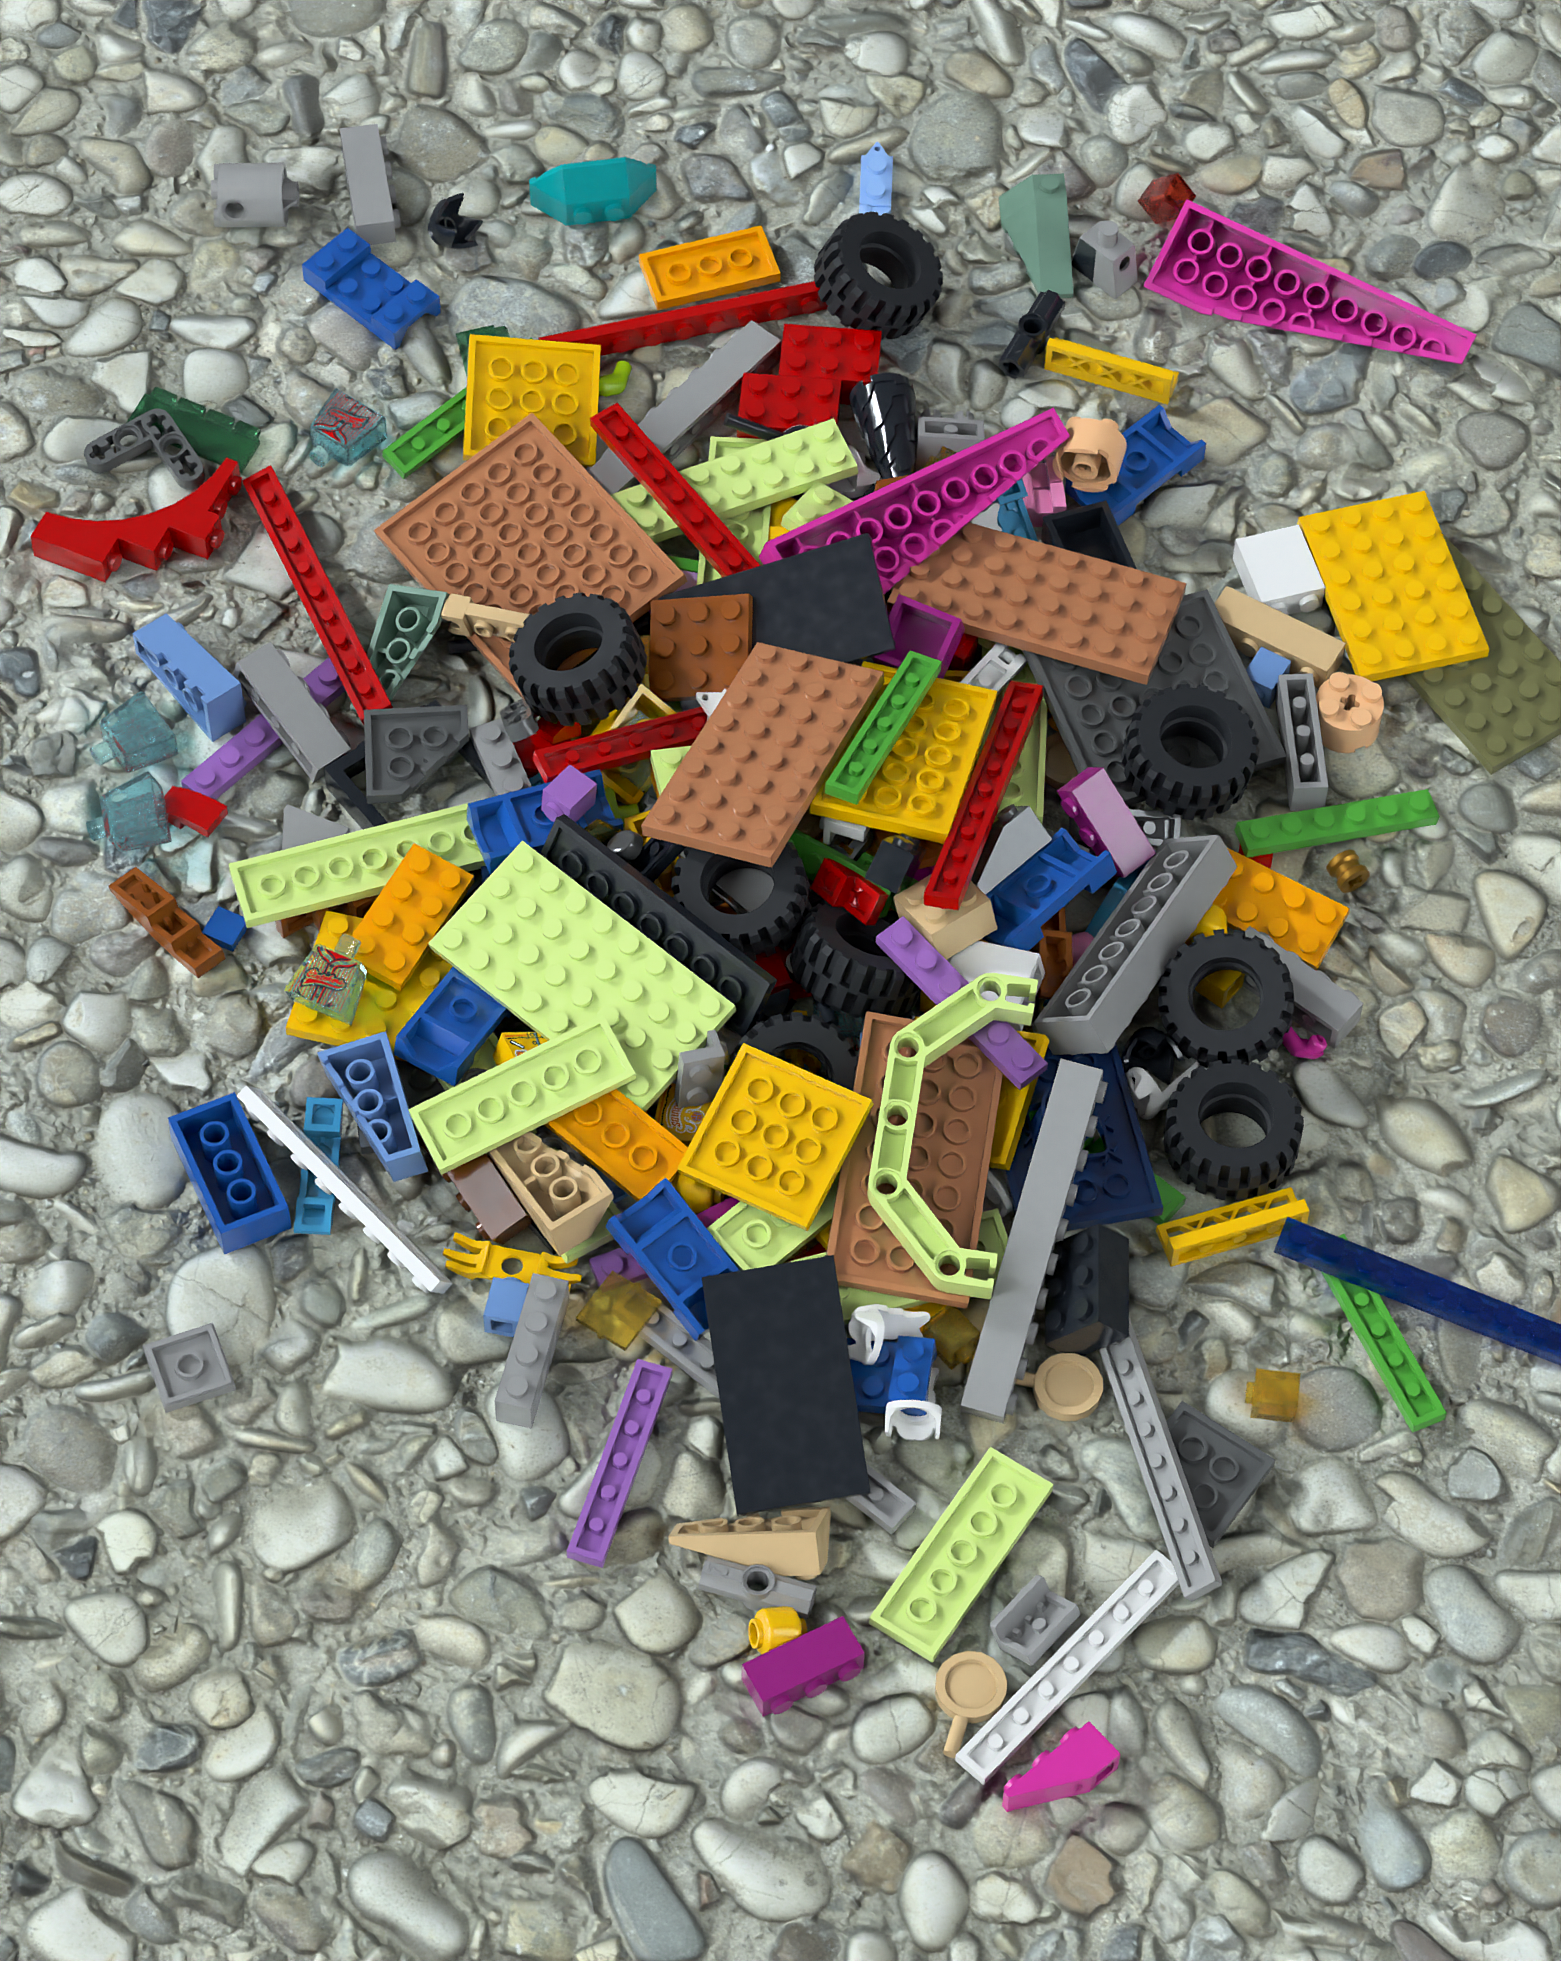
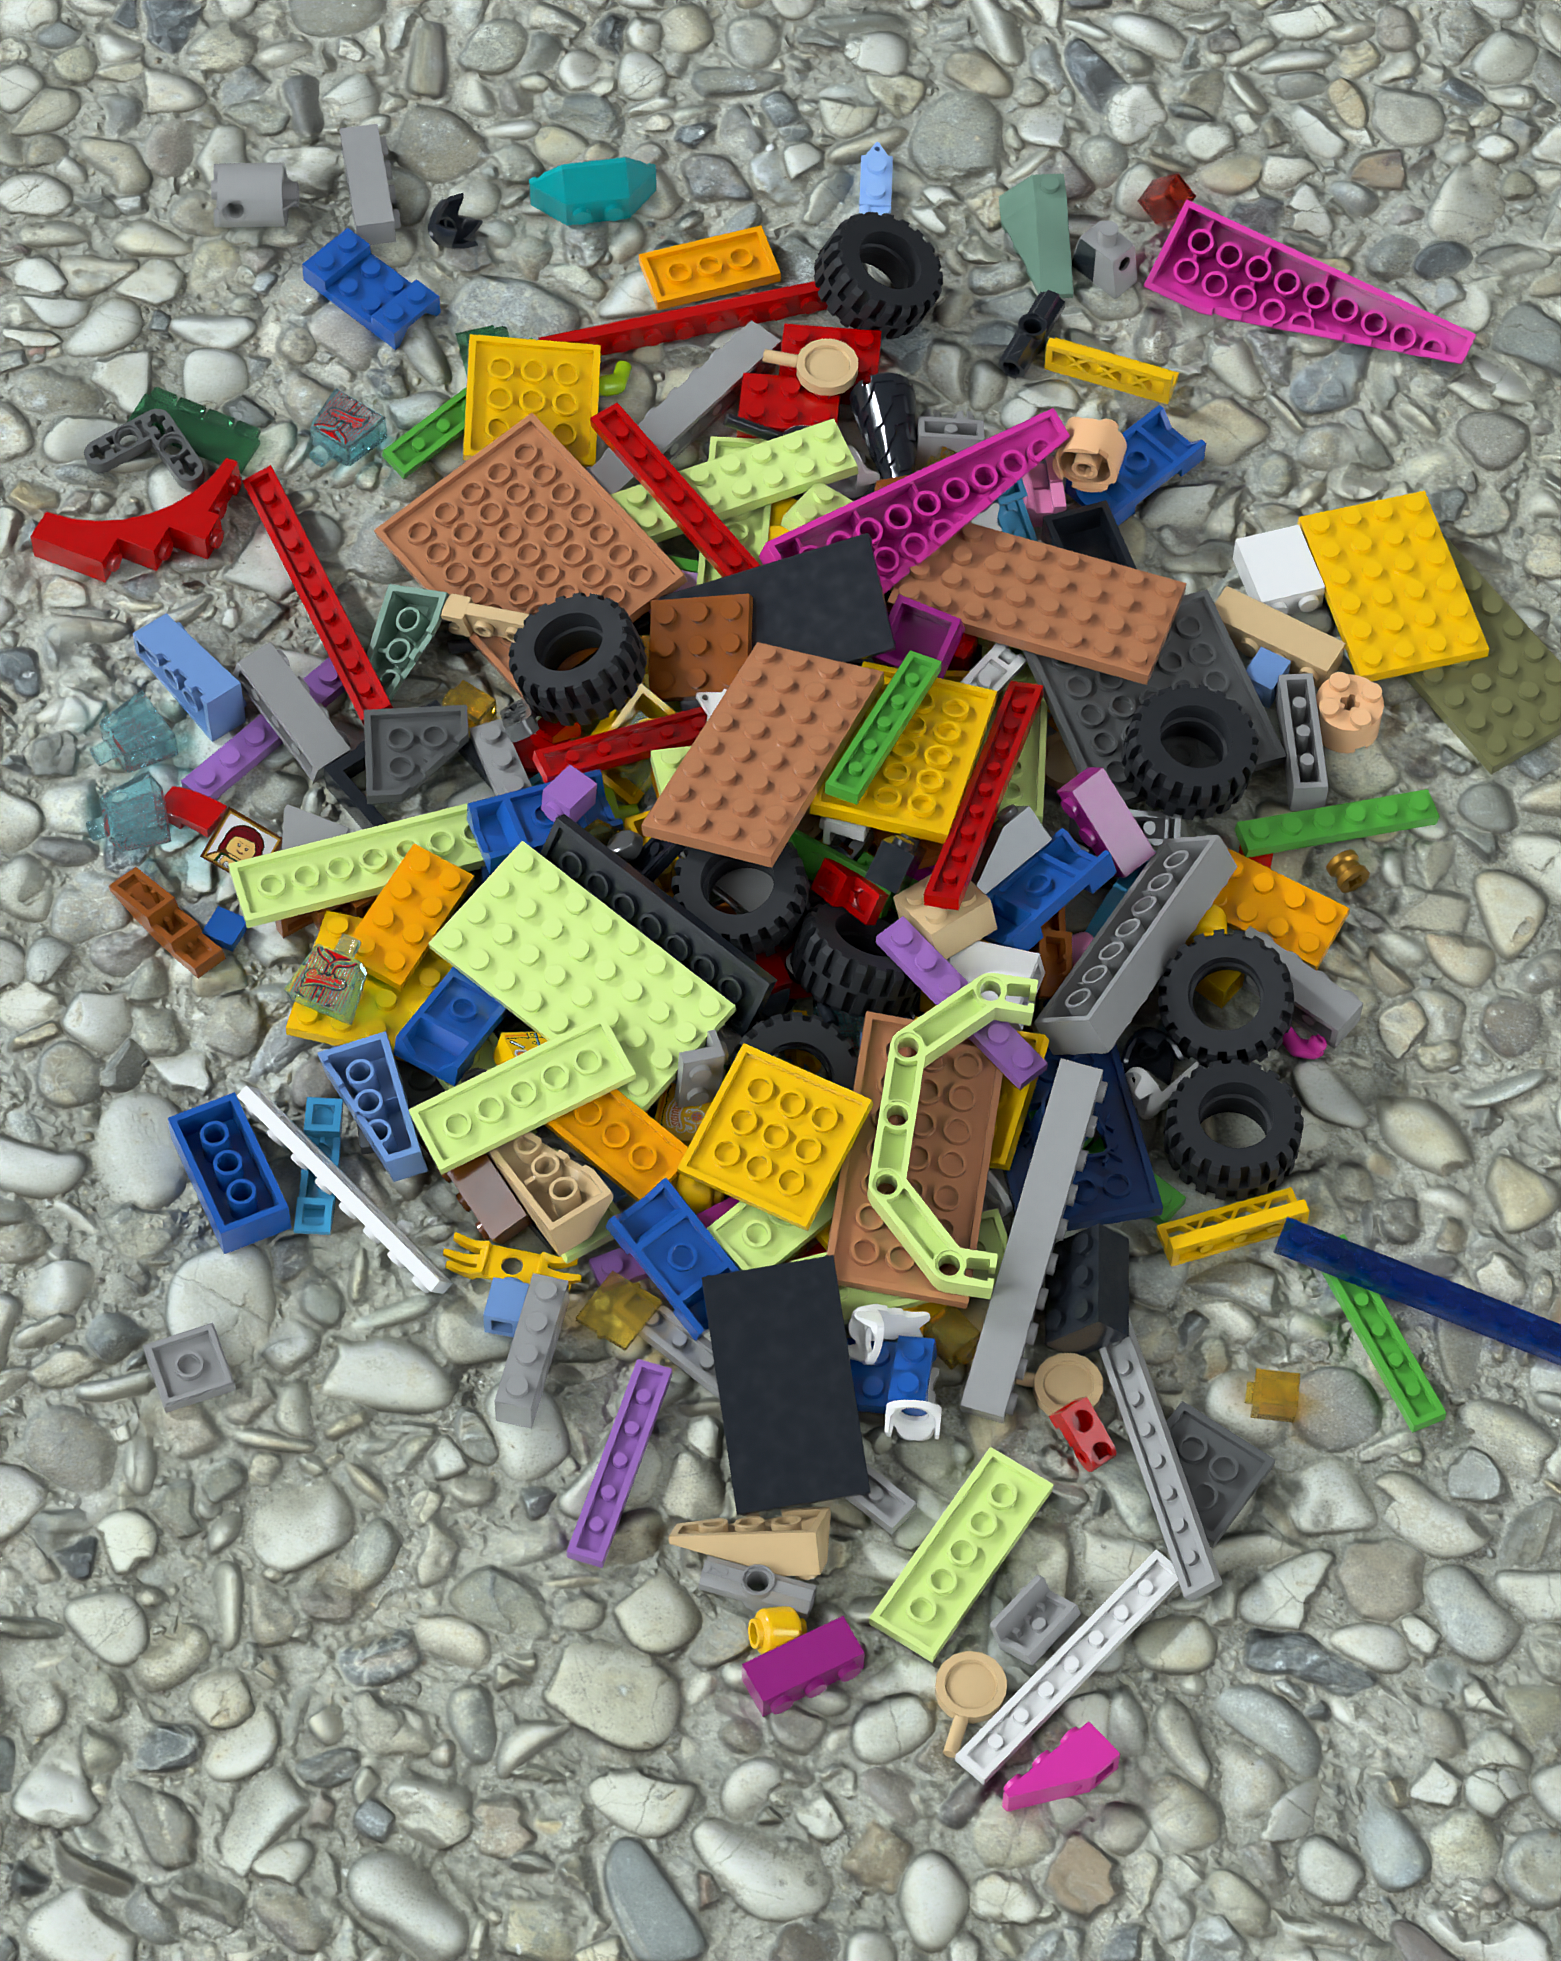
(238, 840): none -> sticker
(480, 705): none -> clear yellow brick
(822, 366): none -> tan piece
(1084, 1433): none -> red leg

